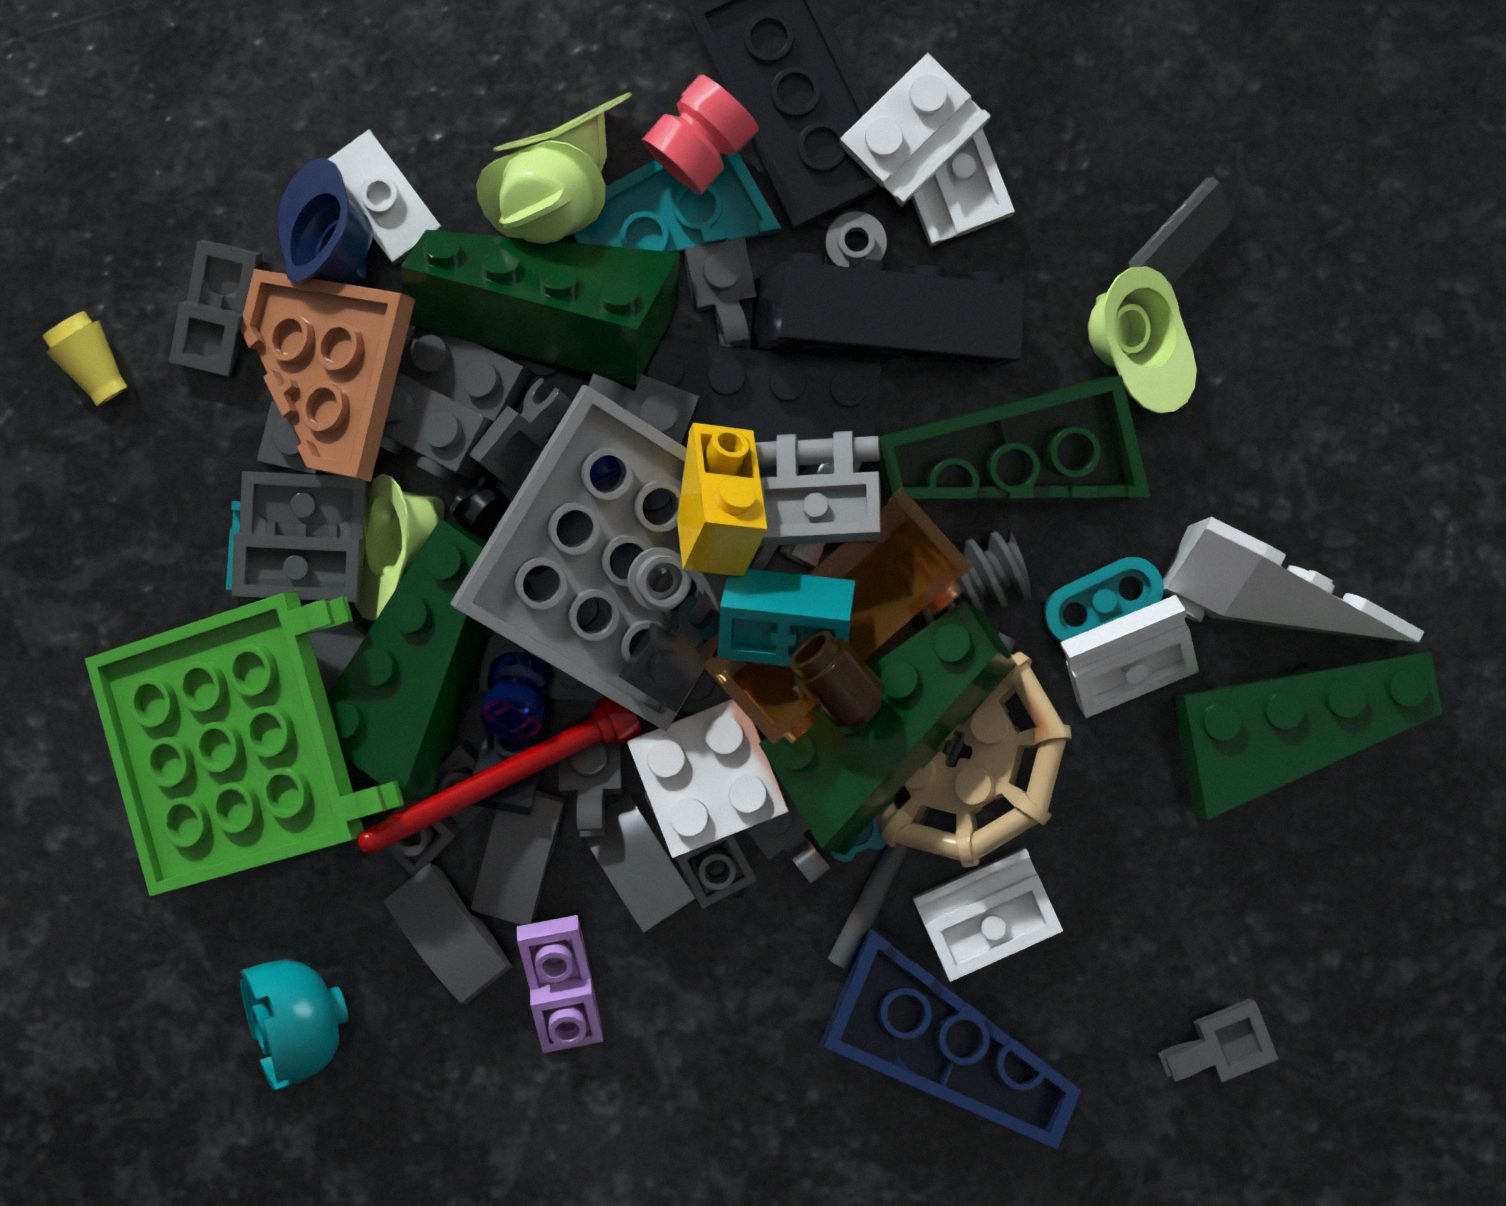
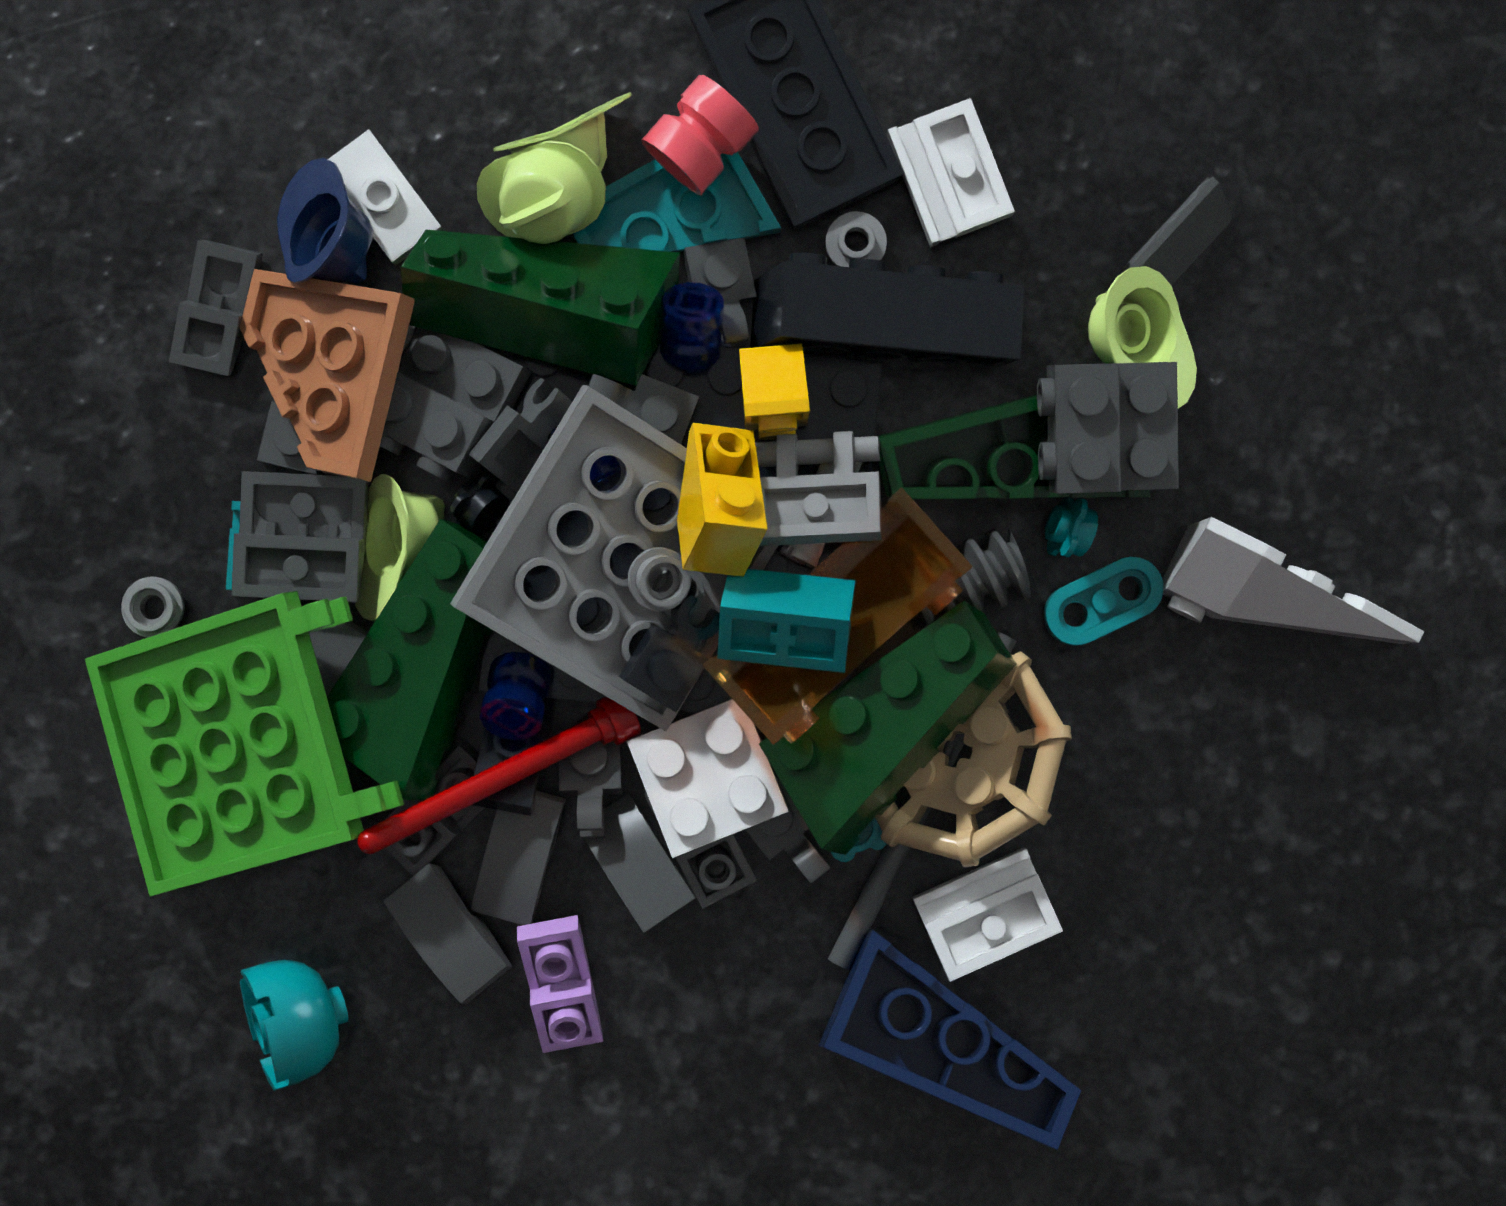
(86, 357): light yellow cone -> none
(134, 606): none -> light grey plate
(691, 325): none -> clear blue wheel
(774, 389): none -> yellow slope
(837, 680): dark brown brick -> none
(914, 129): white plate -> none
(1071, 528): none -> teal plate
(1109, 427): none -> dark grey plate
(1130, 656): white plate -> none
(1229, 1043): dark grey plate -> none
(1281, 728): dark green wedge -> none

